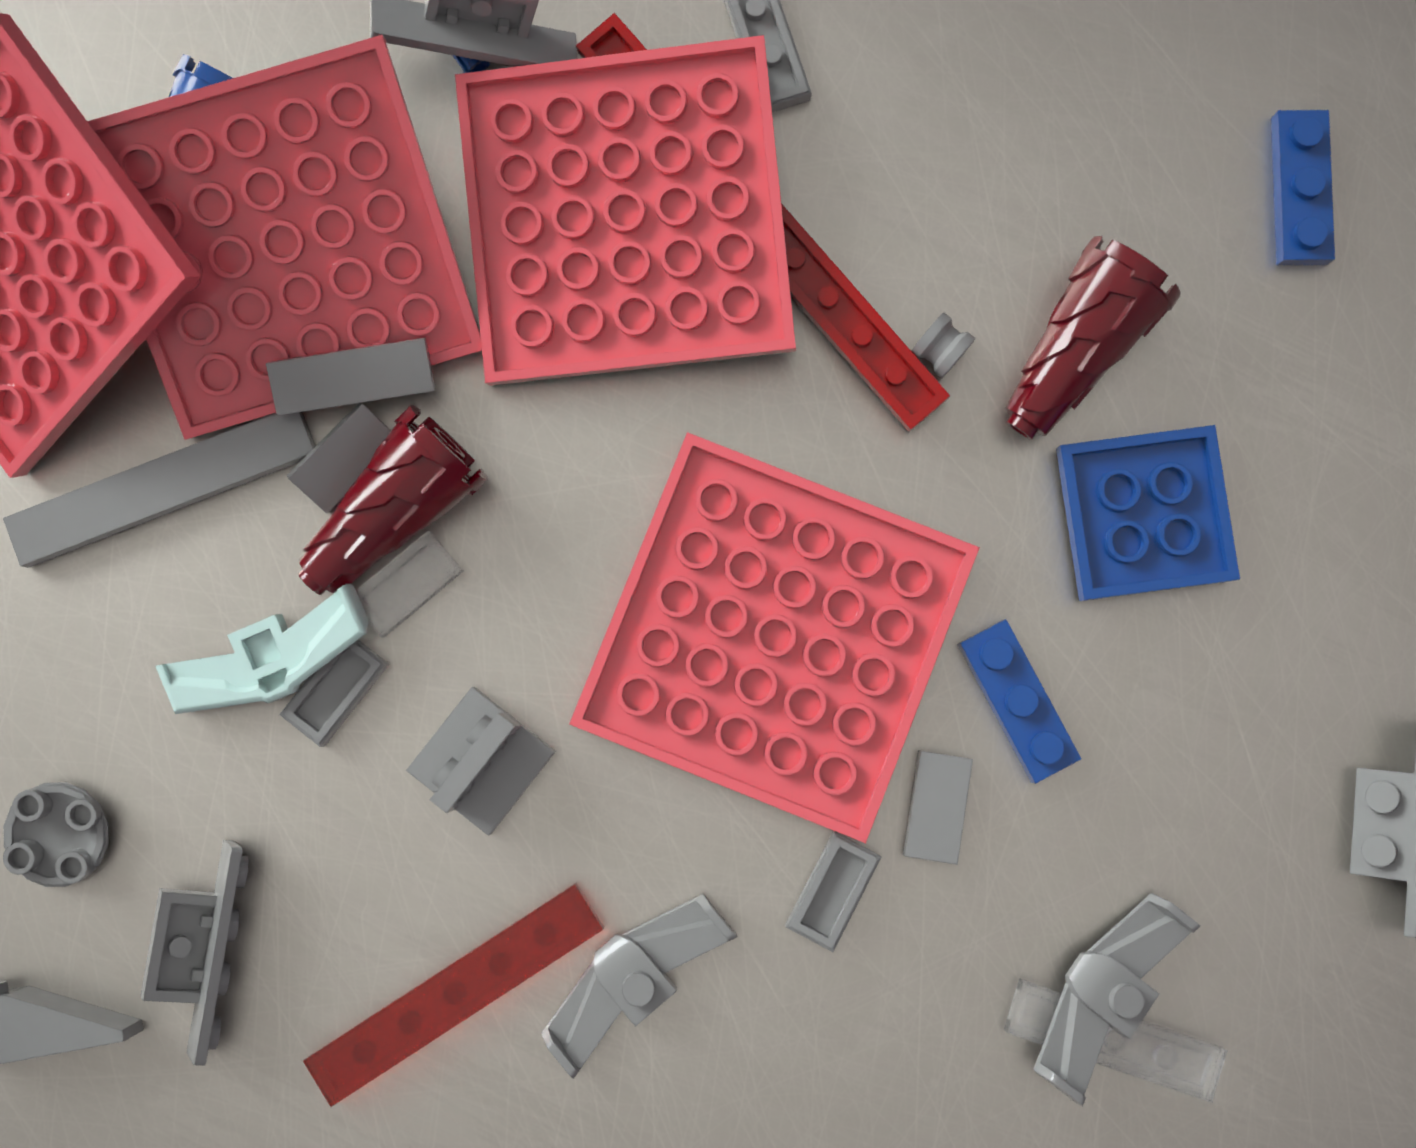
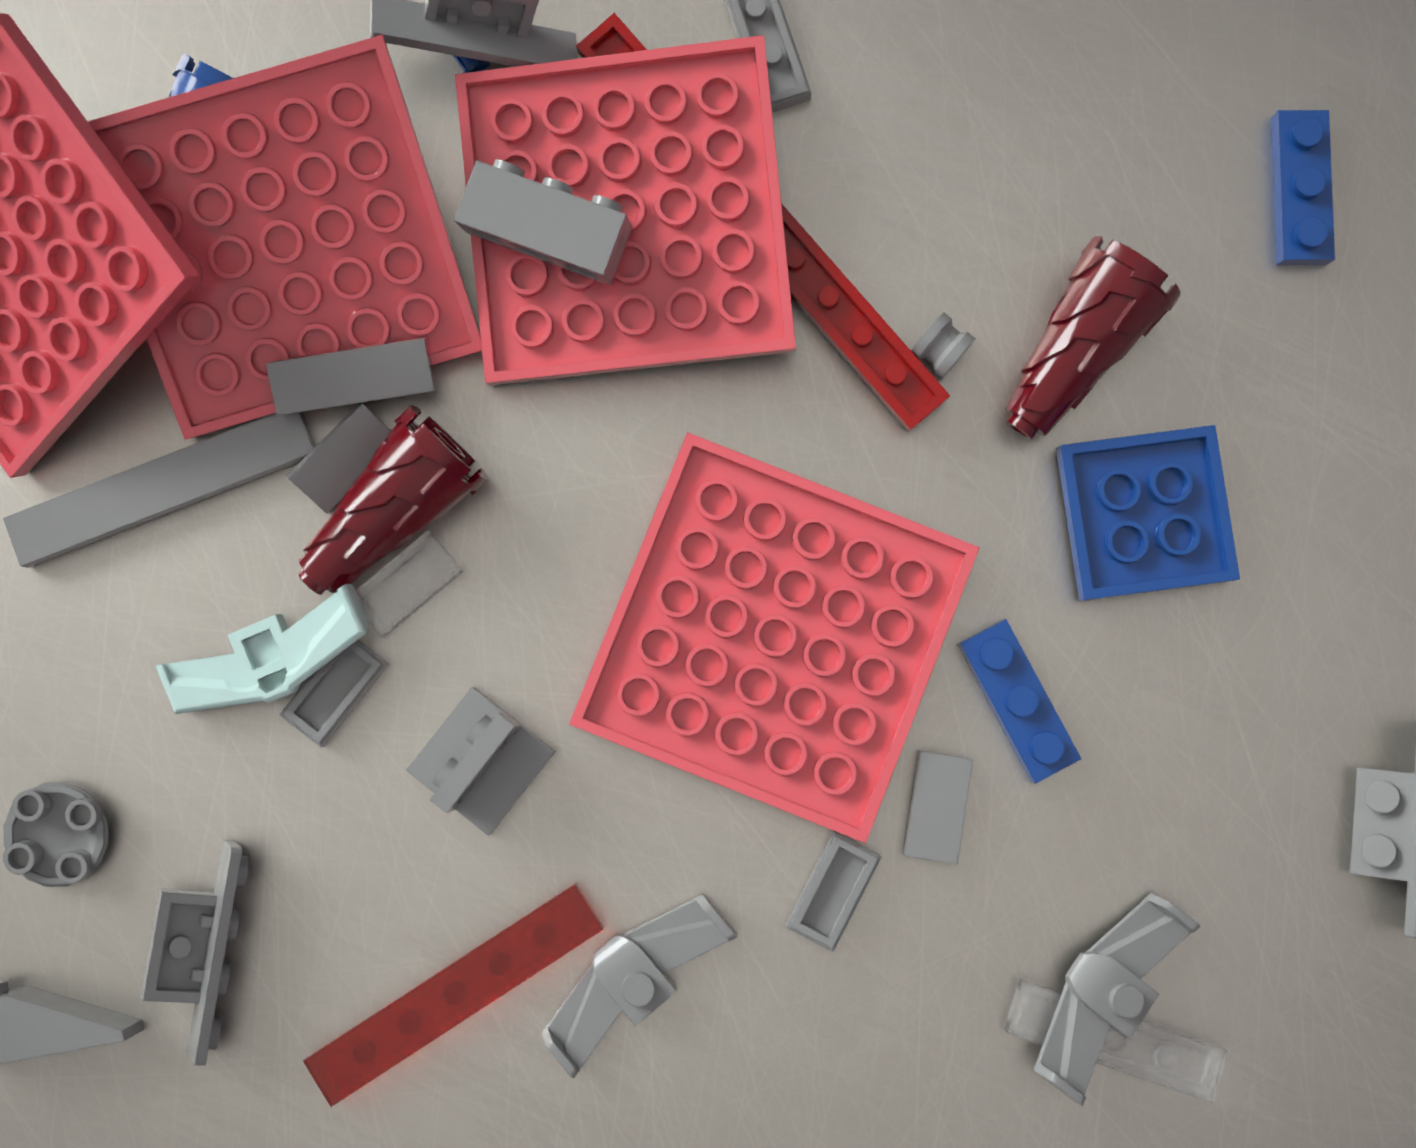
(544, 220): none -> light grey brick

